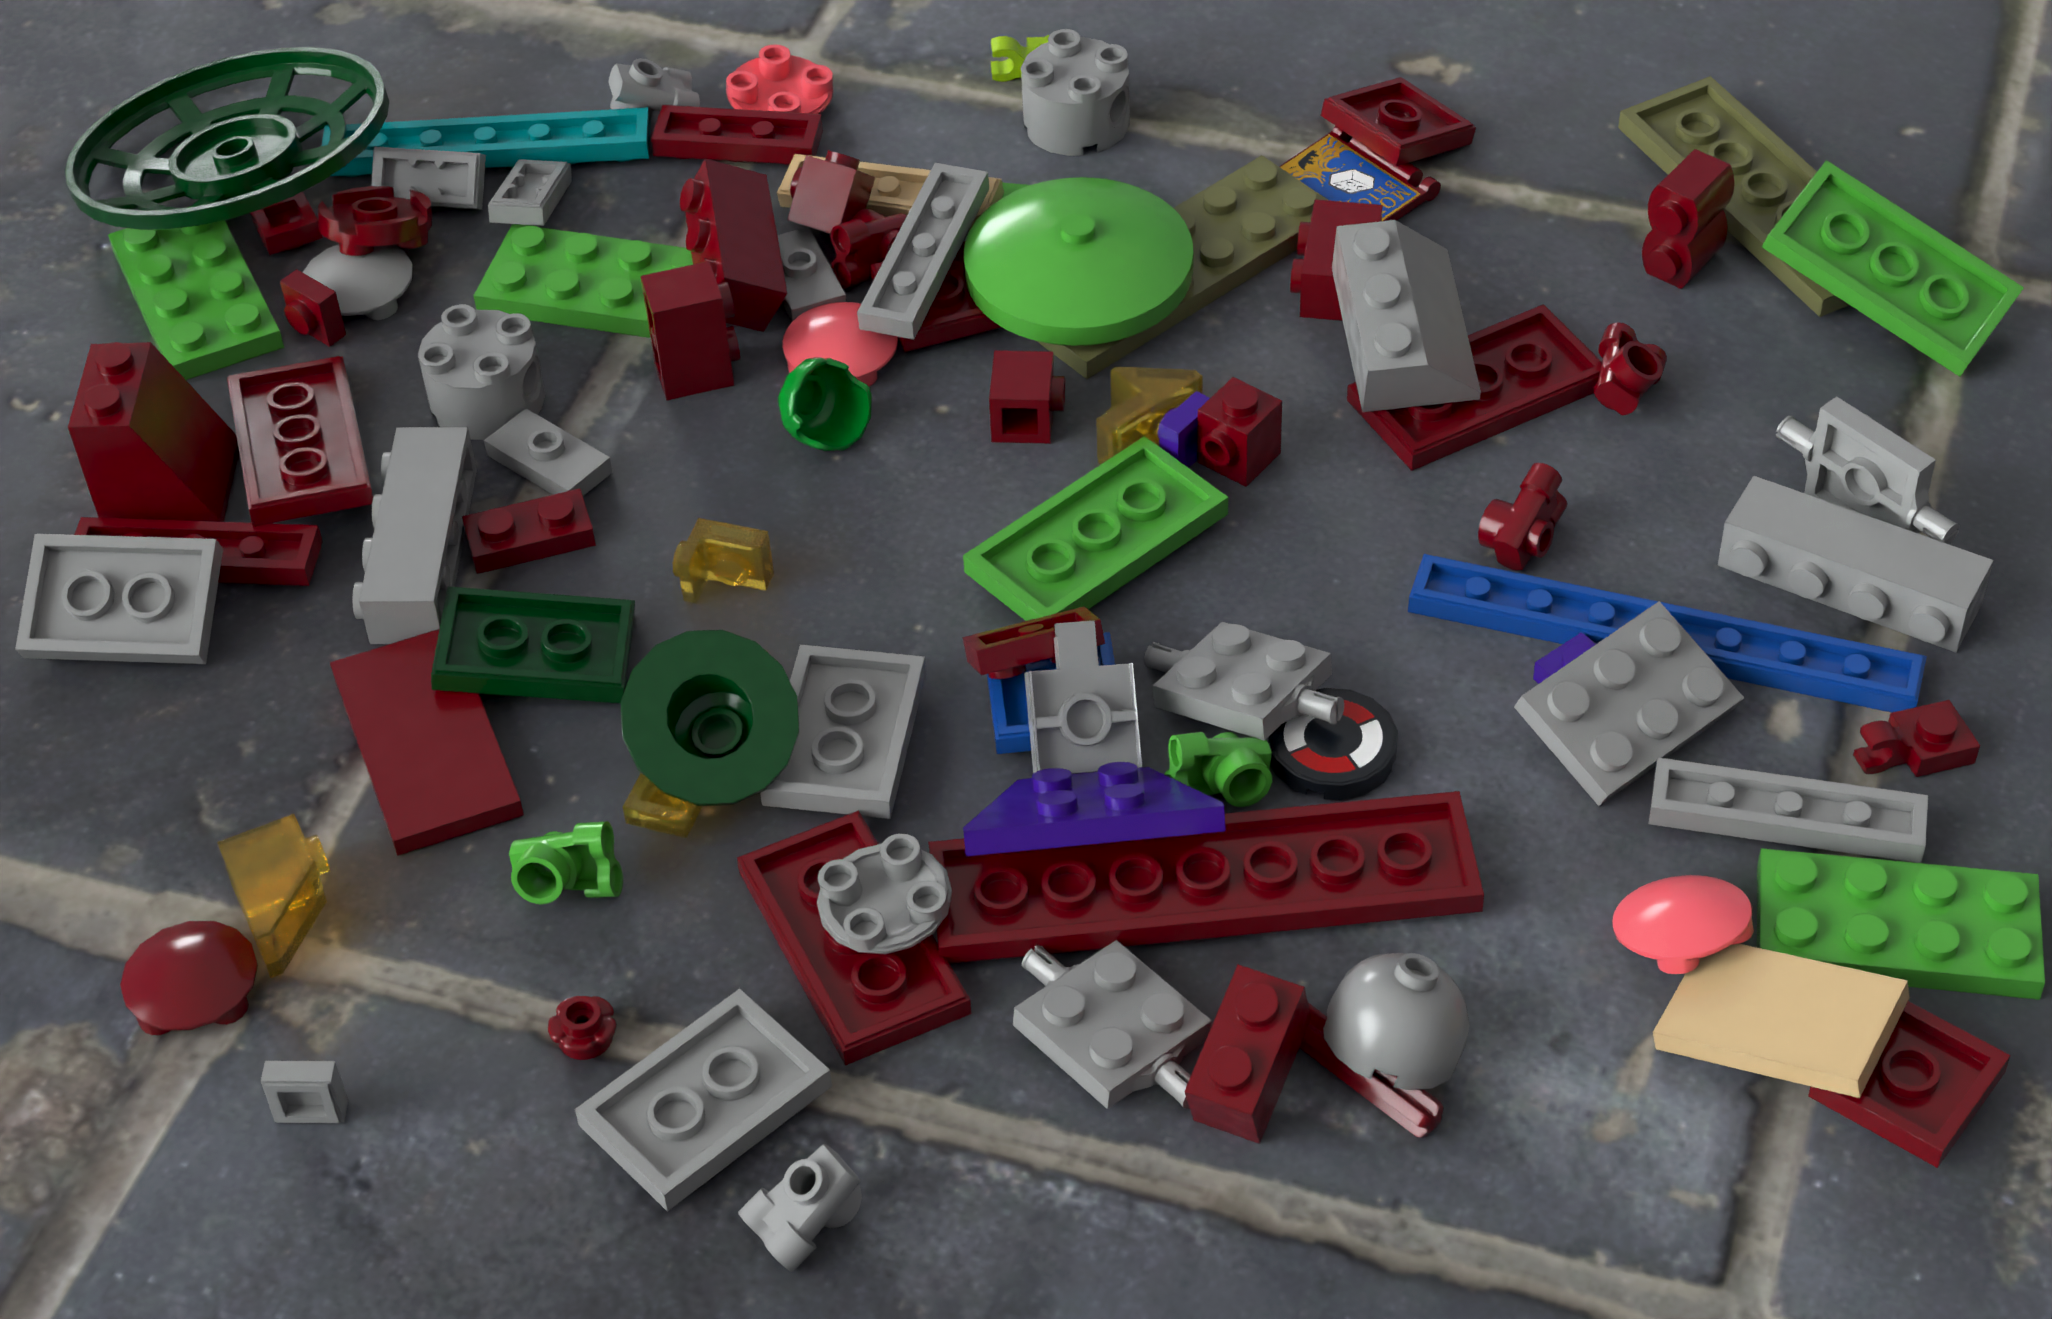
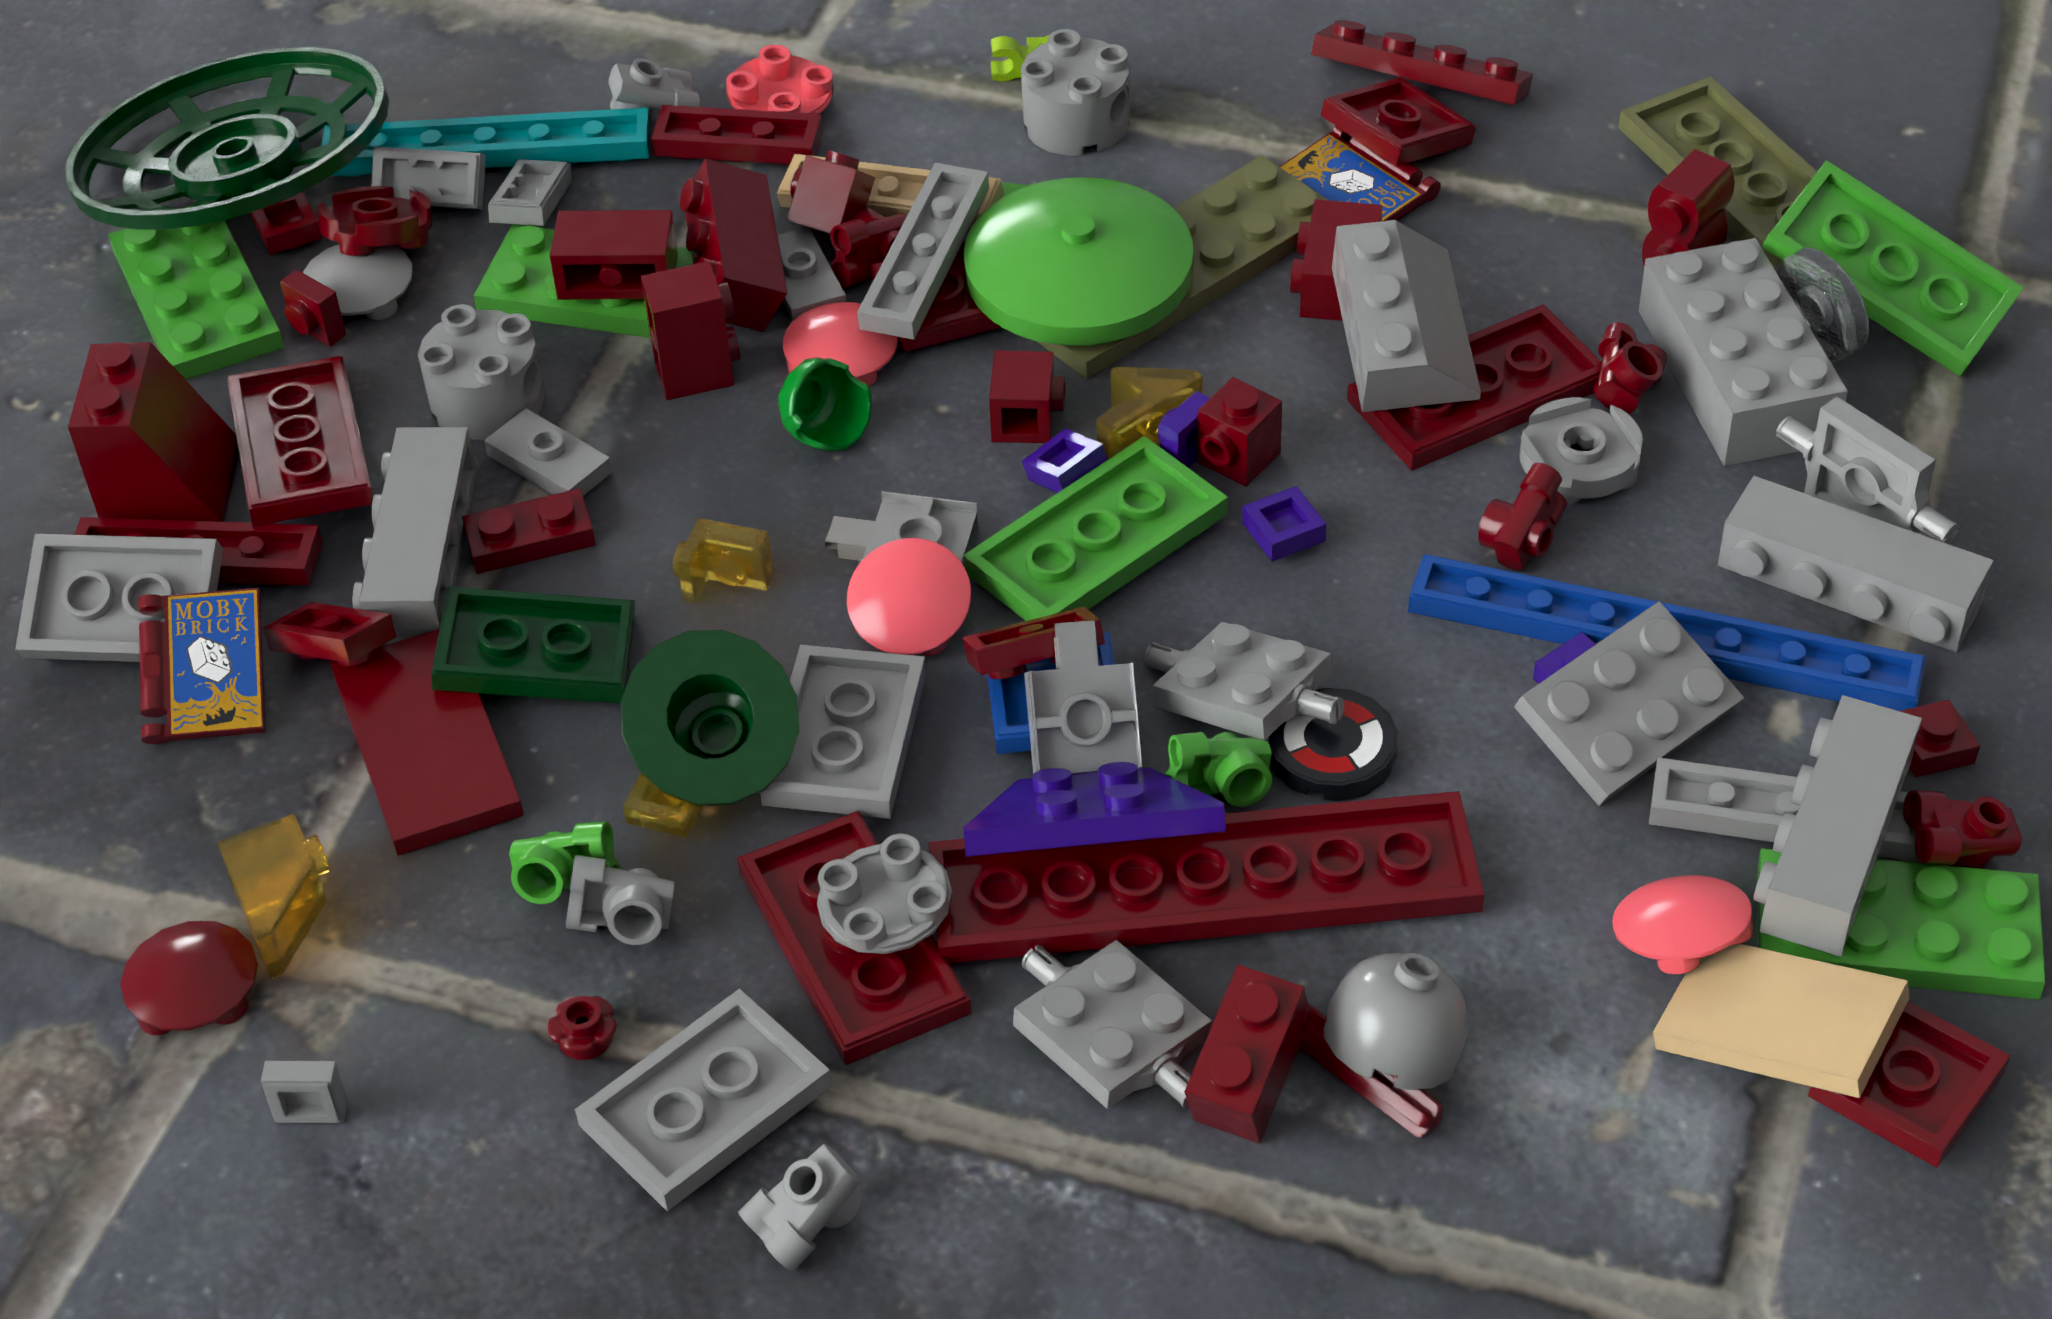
(202, 665): none -> piece
(330, 633): none -> dark red plate
(609, 251): none -> dark red brick
(629, 902): none -> light grey plate
(905, 517): none -> light grey piece
(909, 597): none -> coral dish
(1063, 460): none -> dark purple plate
(1284, 523): none -> dark purple plate
(1442, 66): none -> dark red plate
(1611, 438): none -> light grey plate
(1737, 346): none -> light grey brick
(1826, 301): none -> clear tile
(1838, 826): none -> light grey brick
(1959, 830): none -> dark red plate

